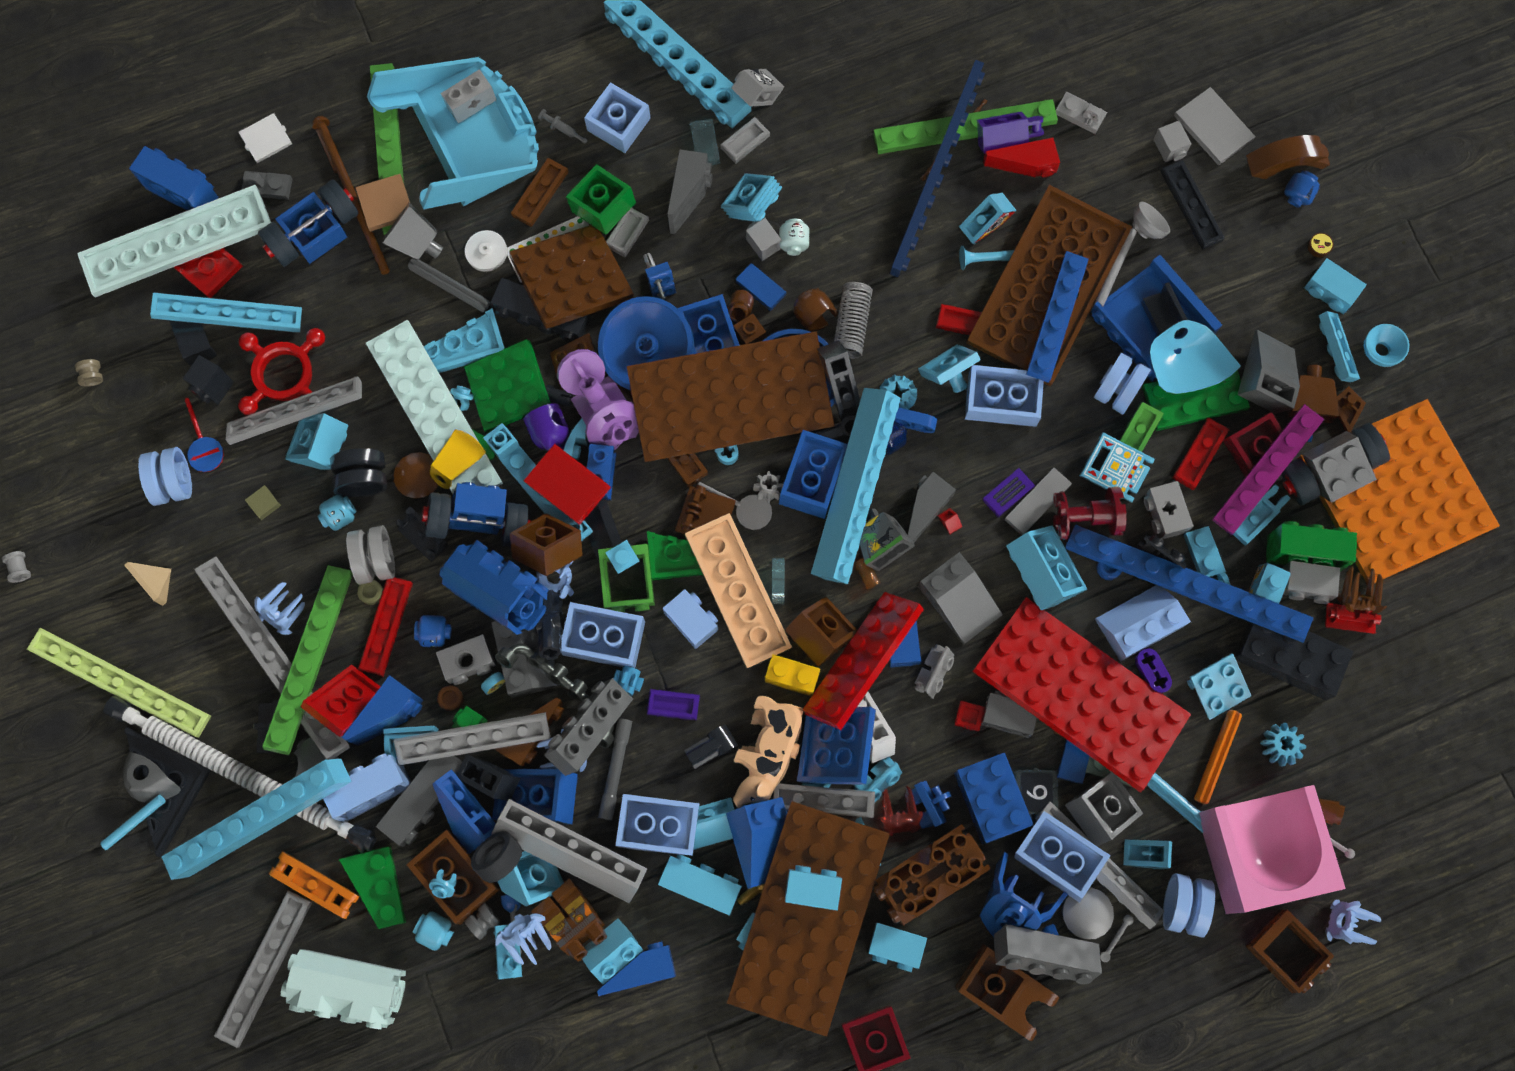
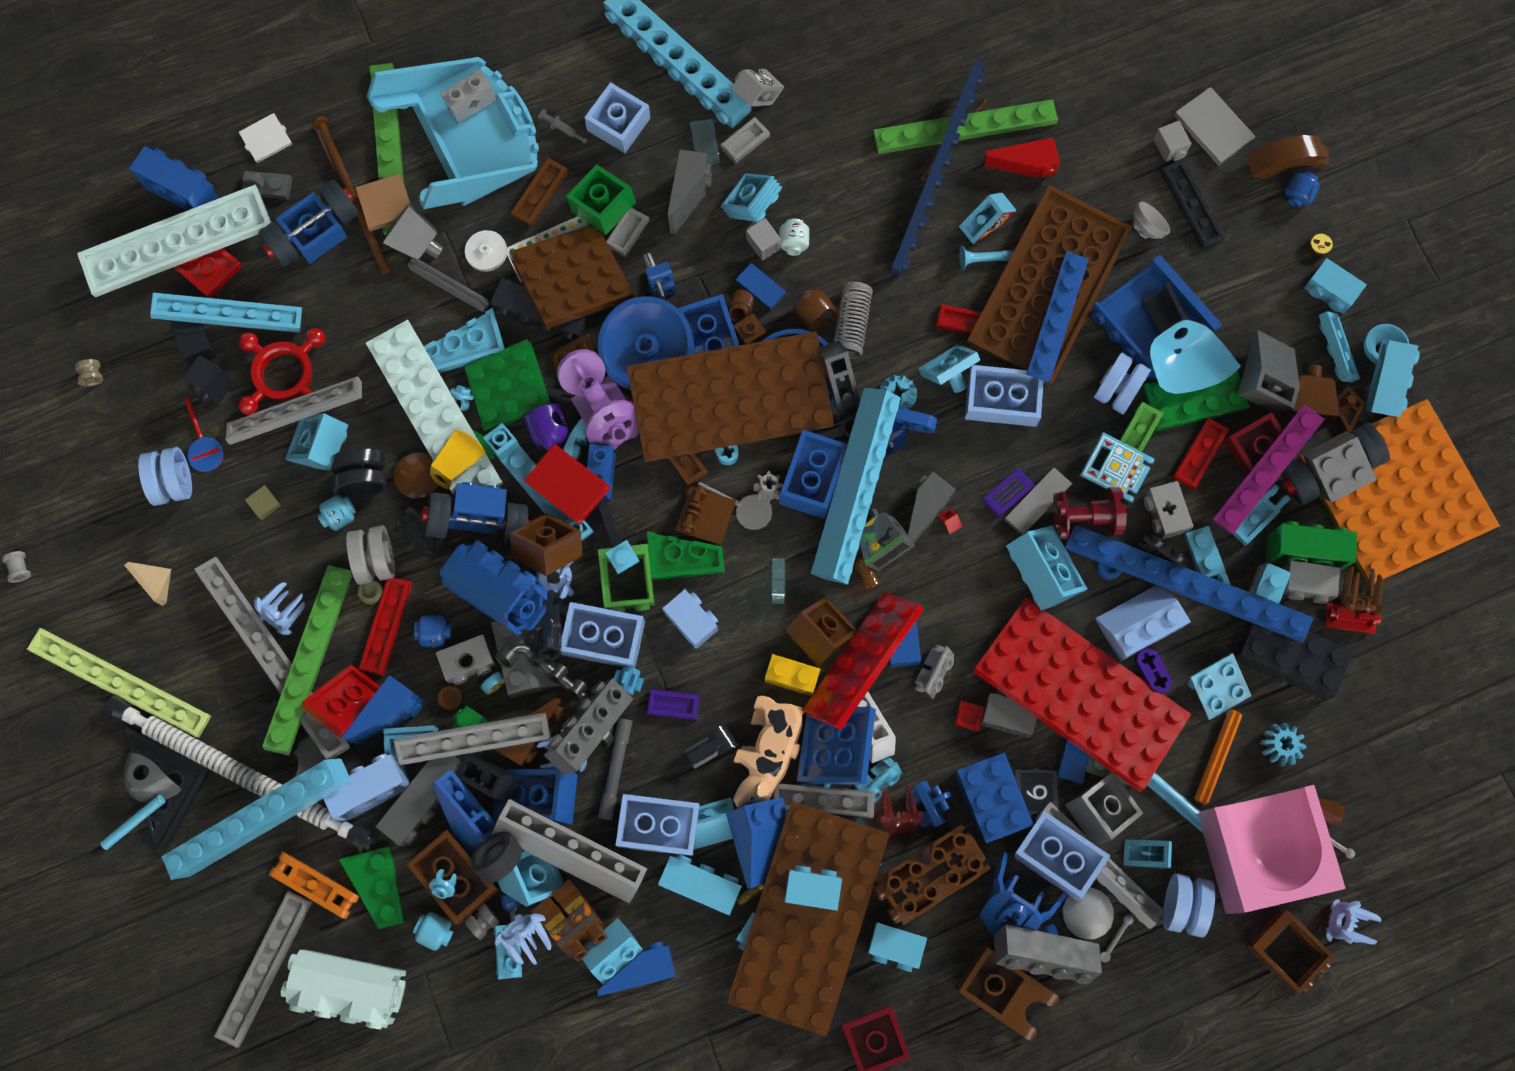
(738, 590): light nougat plate -> none
(960, 598): slope -> none
(1007, 130): dark purple brick -> none
(1080, 112): light grey hinge -> none
(1106, 288): light grey bar -> none
(1392, 378): none -> medium azure brick

